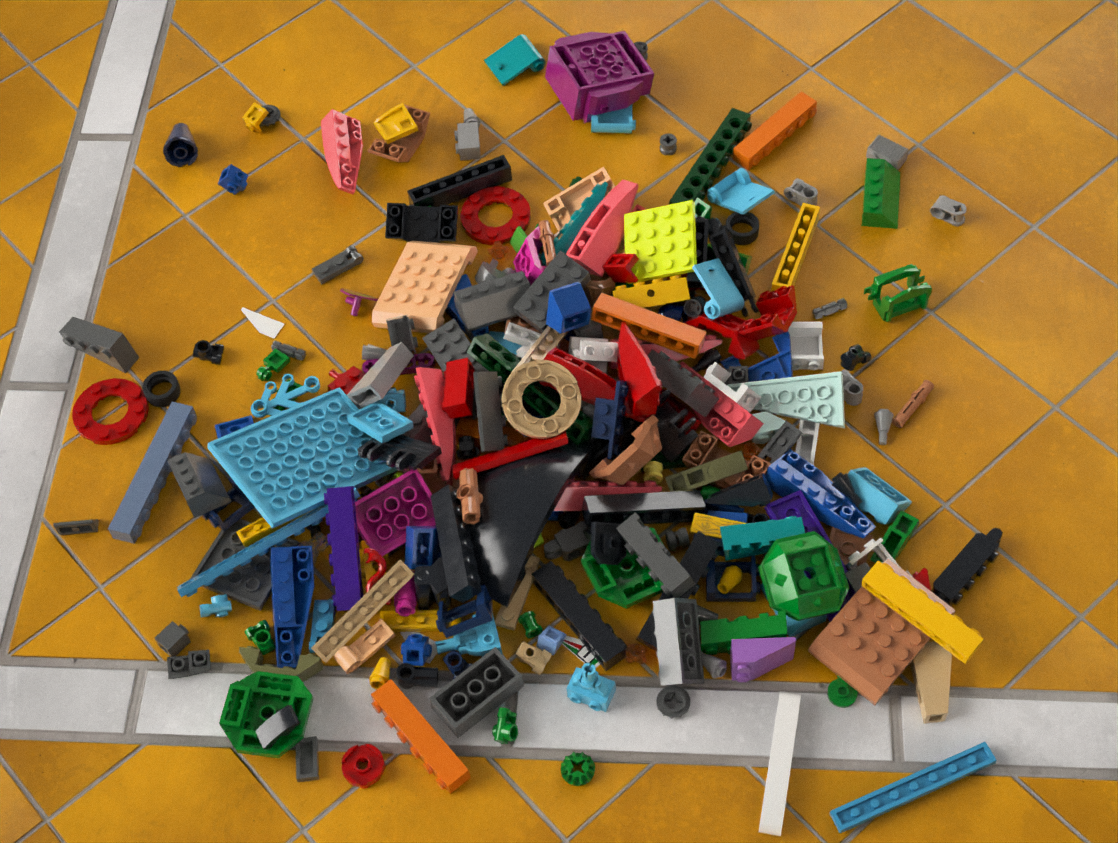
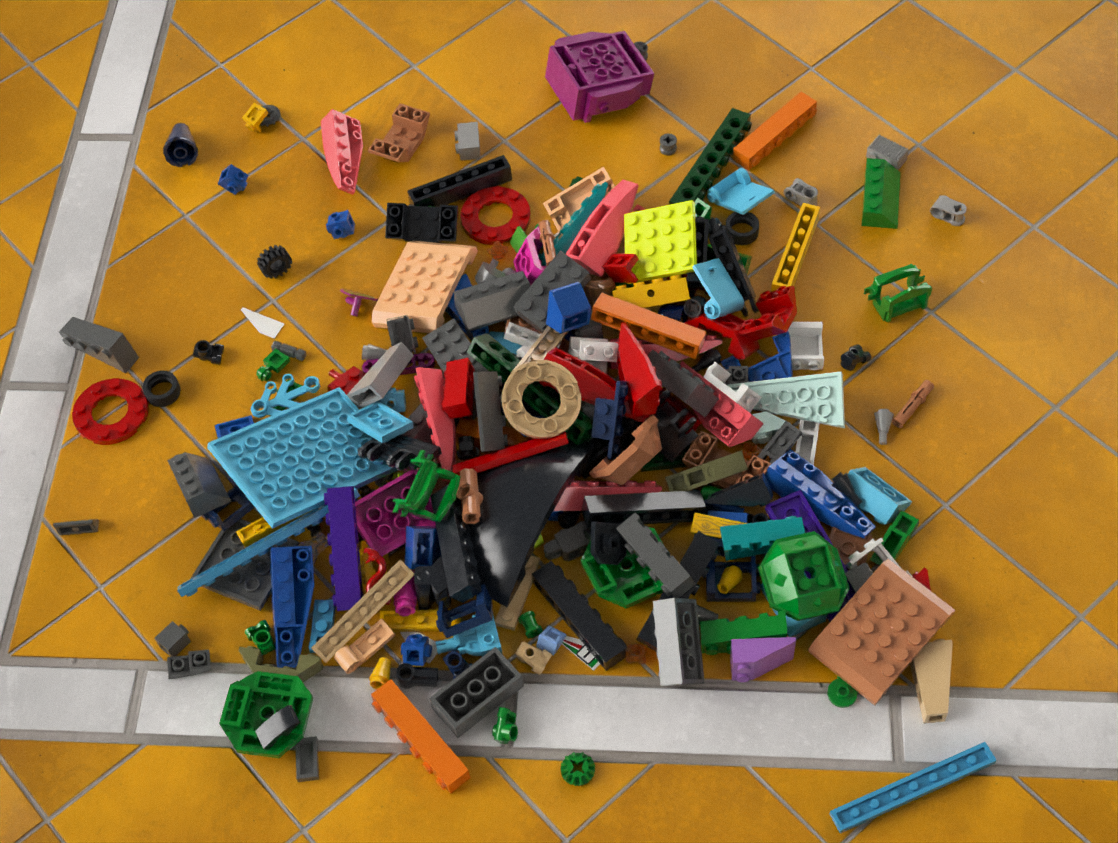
(152, 473): sand blue brick -> none
(219, 606): medium azure plate -> none
(274, 261): none -> black tyre
(337, 264): dark grey plate -> none
(340, 224): none -> blue brick
(364, 777): red plate -> none
(395, 124): yellow plate -> none
(422, 488): none -> green animal
(470, 116): light grey cone -> none
(514, 59): teal door -> none
(590, 688): medium azure brick -> none
(614, 122): medium azure door -> none
(653, 471): light yellow wheel -> none
(666, 695): dark grey gear -> none
(680, 537): dark grey wheel -> none
(715, 666): light grey cone -> none
(780, 764): white beam -> none
(829, 308): dark grey axle -> none
(852, 389): light grey piece -> none
(922, 611): yellow brick -> none
(967, 566): black hinge -> none

